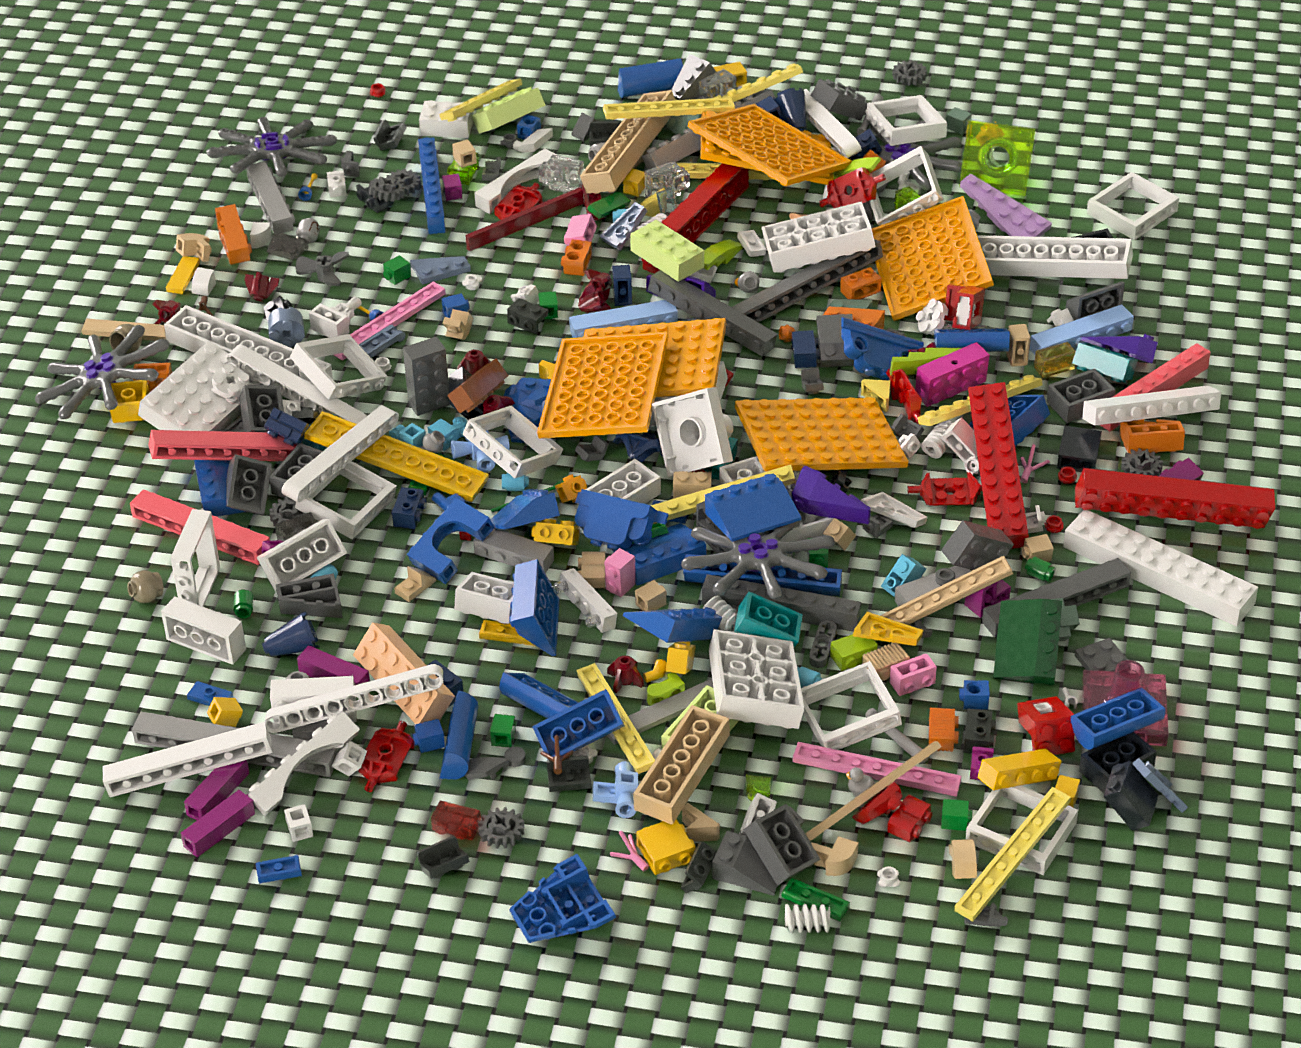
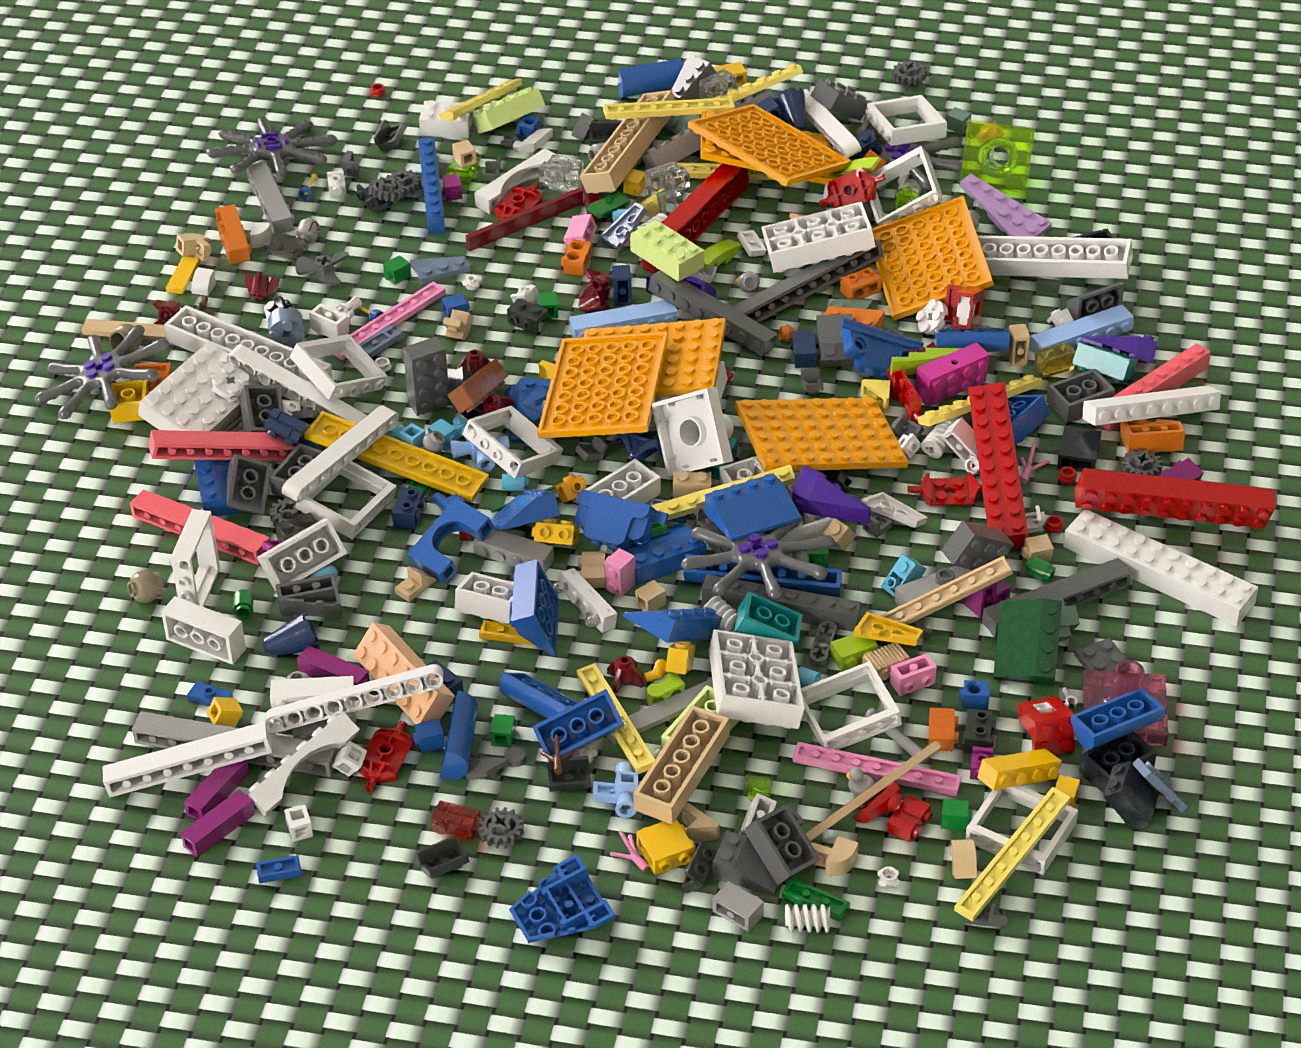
(738, 906): none -> light grey brick
(1133, 229): white window -> none

